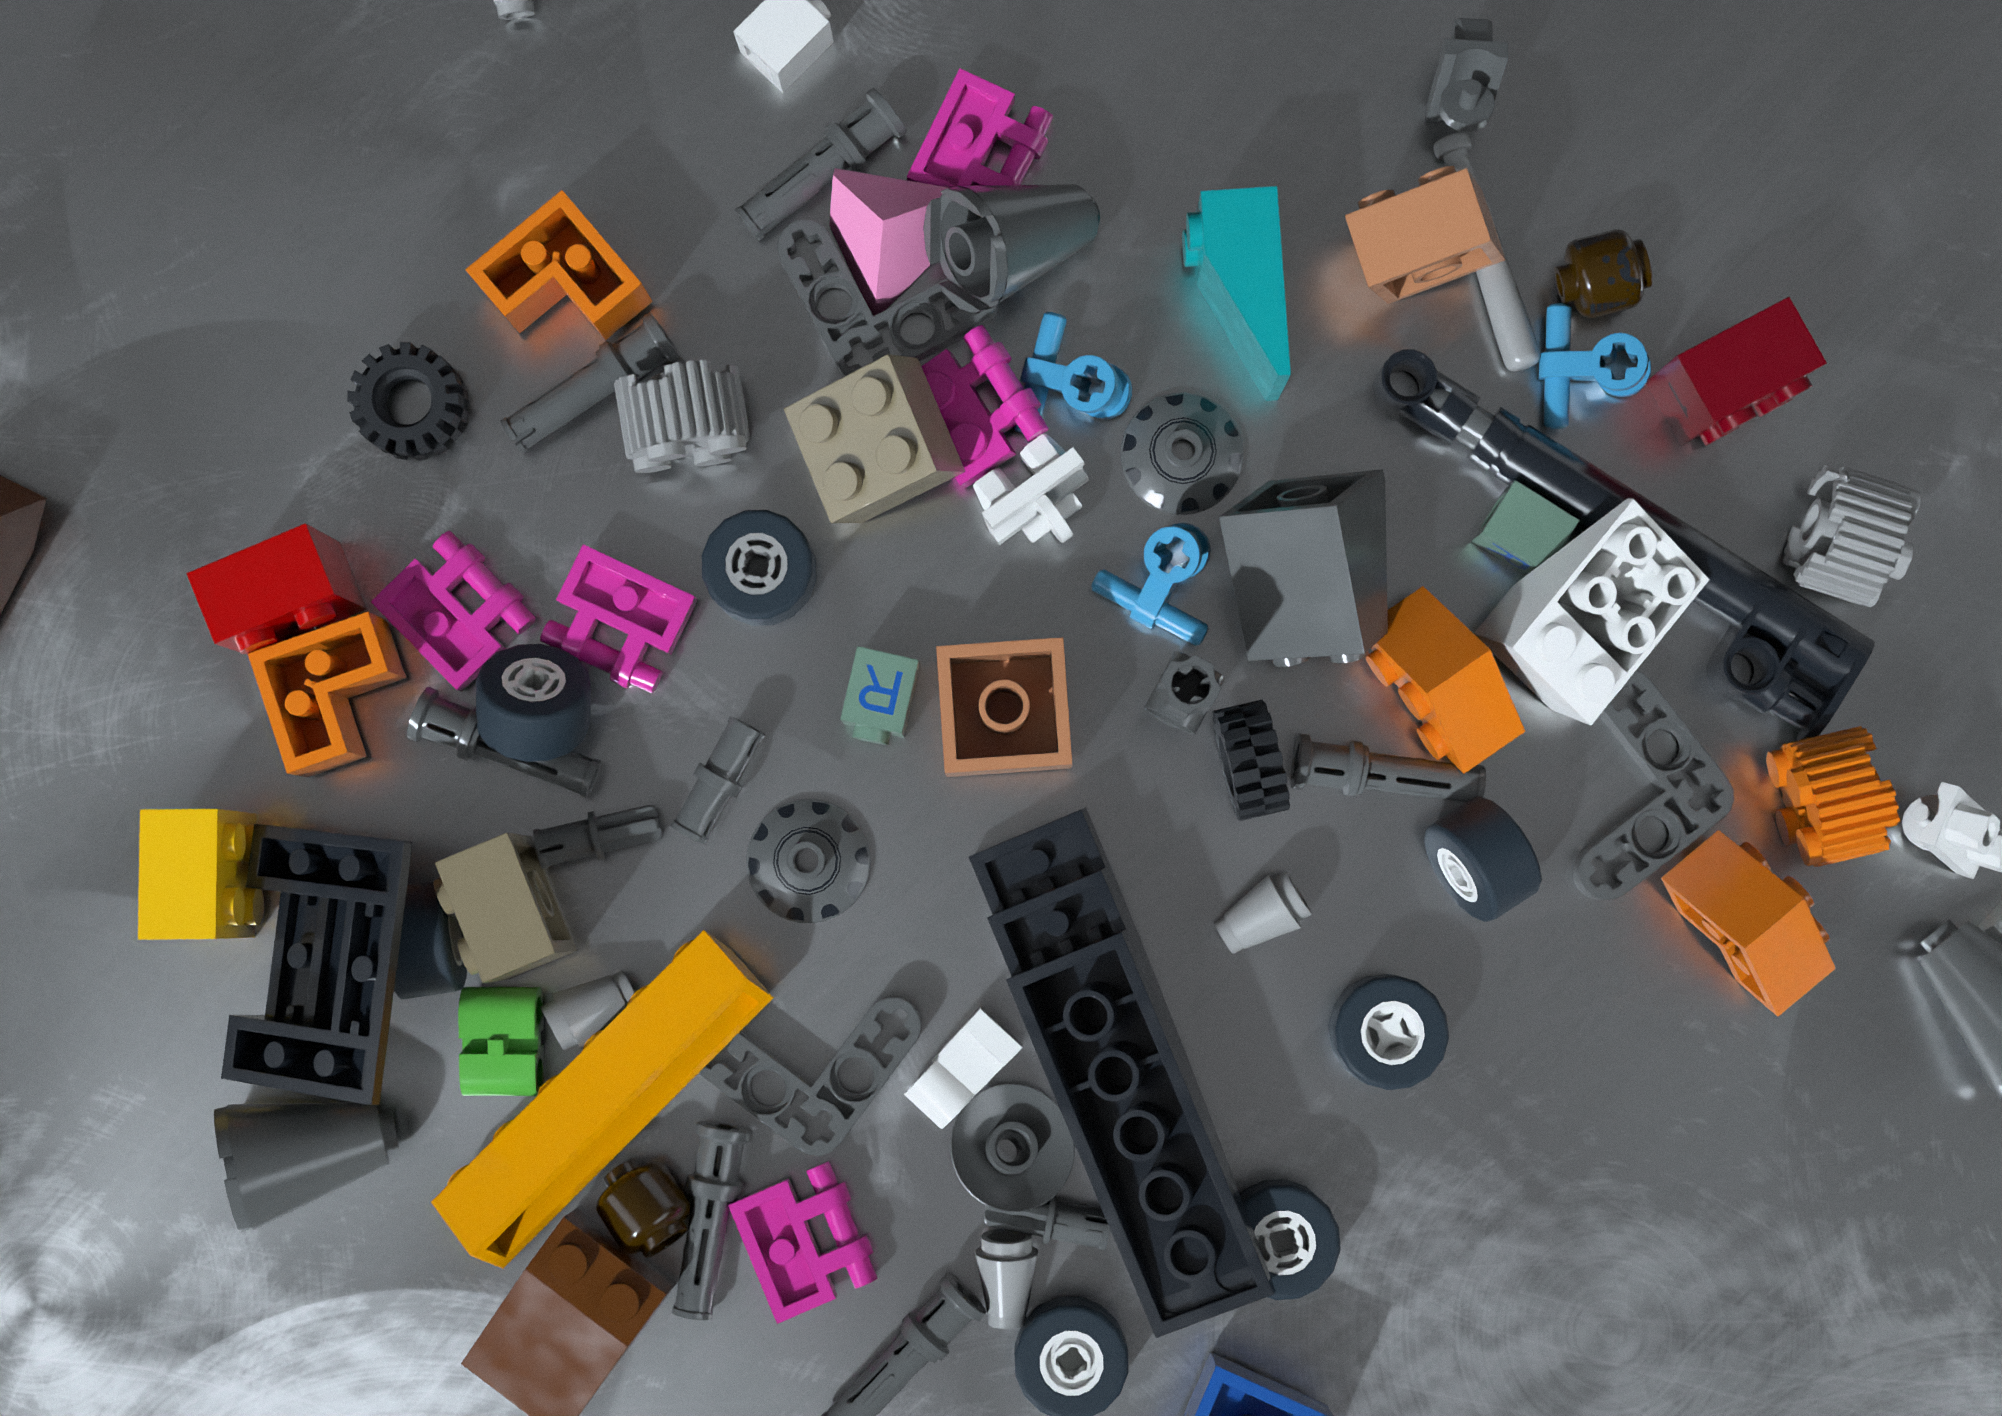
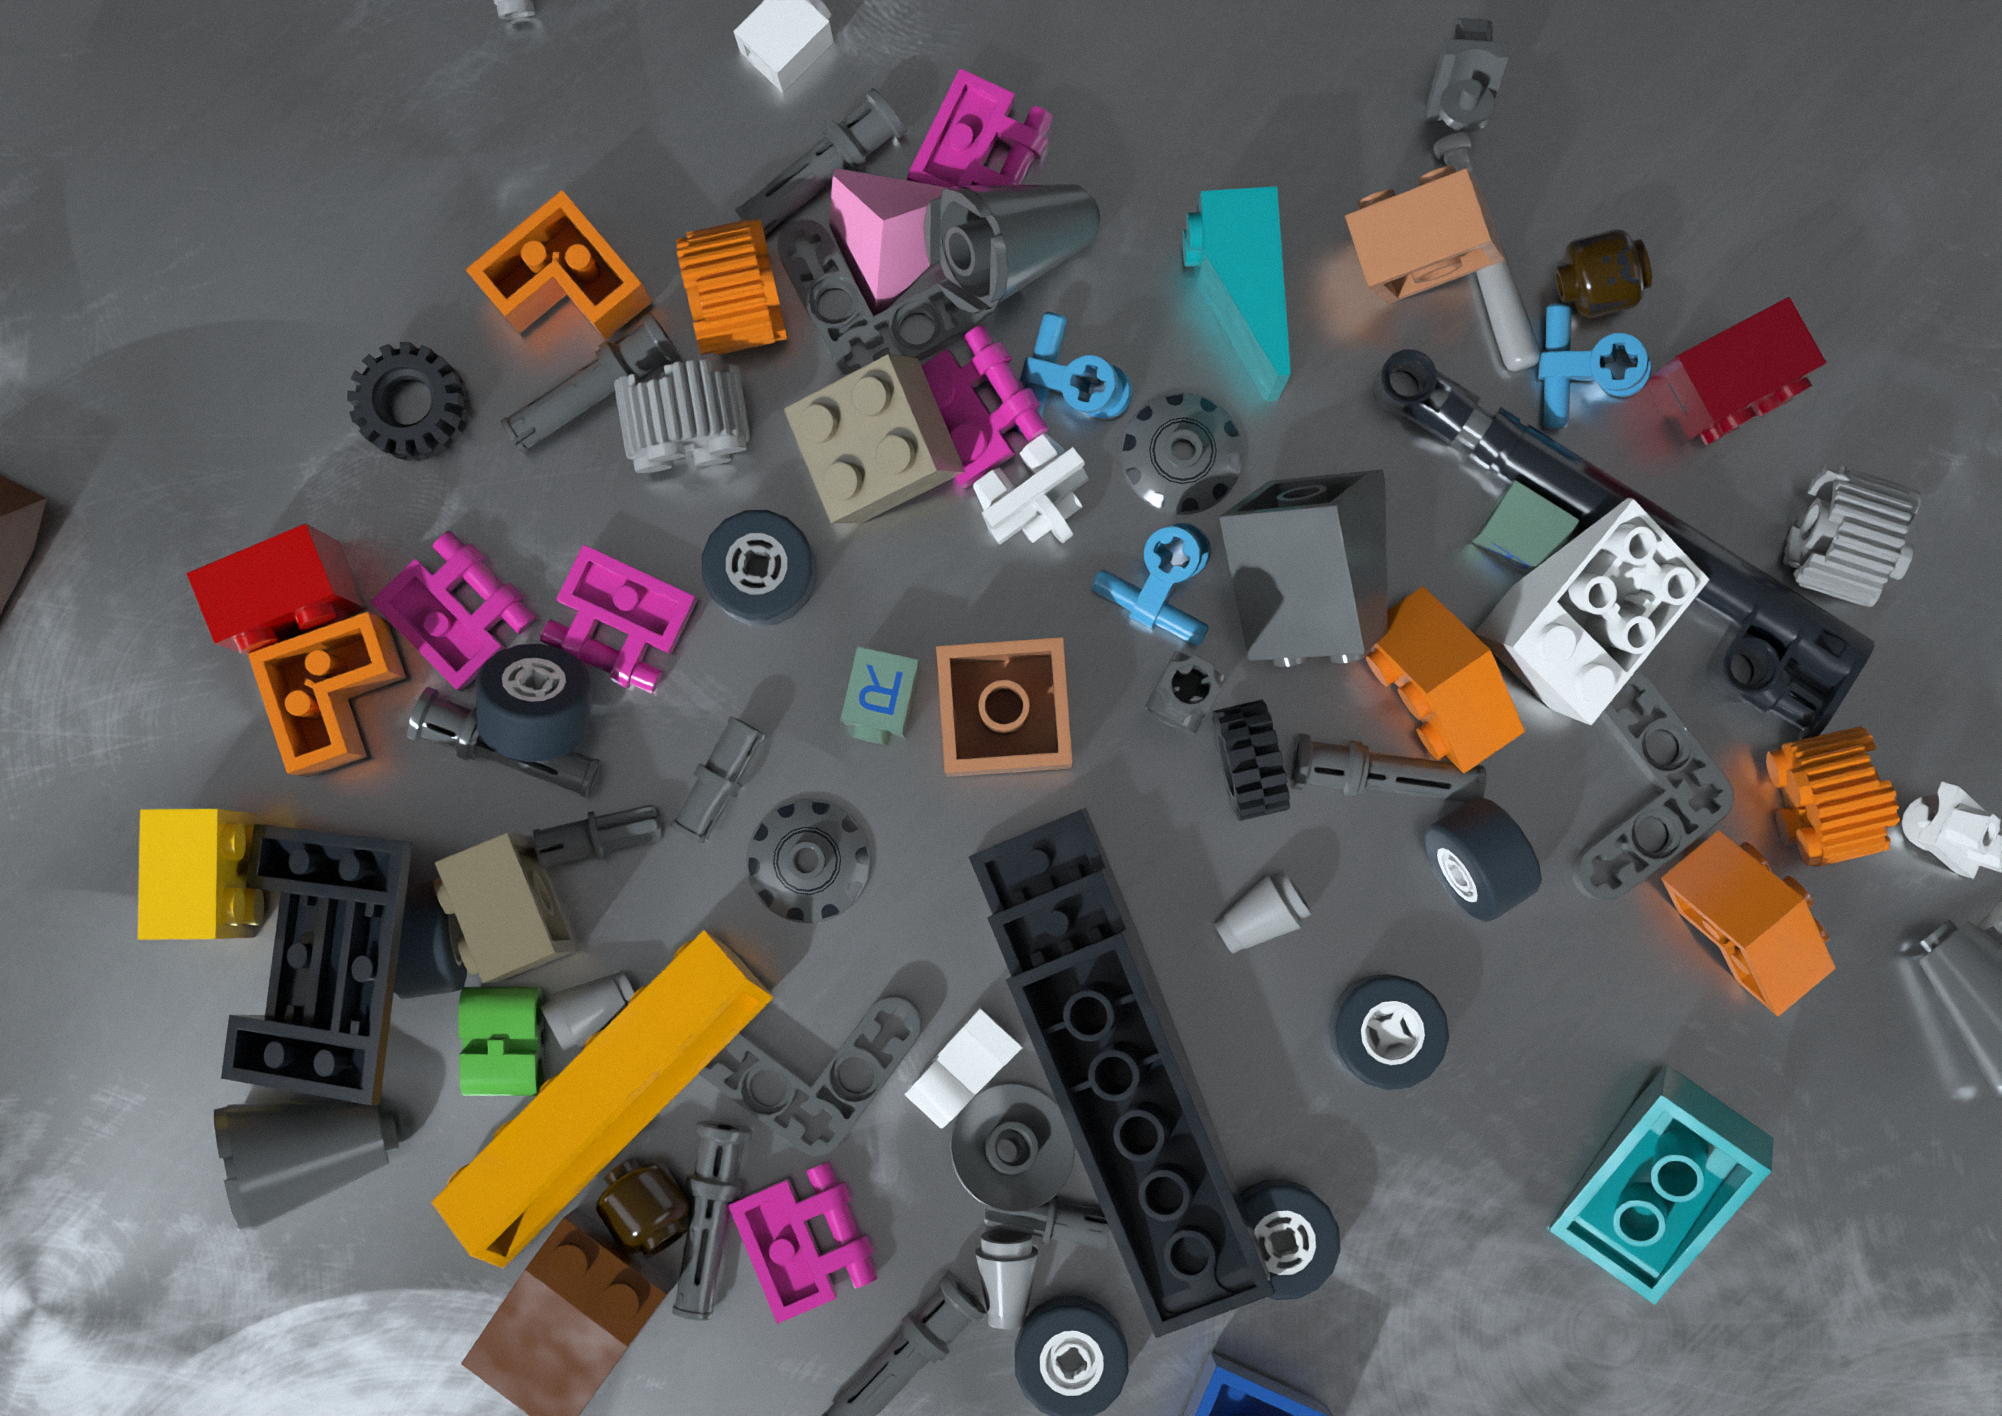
(730, 287): none -> orange brick
(1664, 1184): none -> teal slope

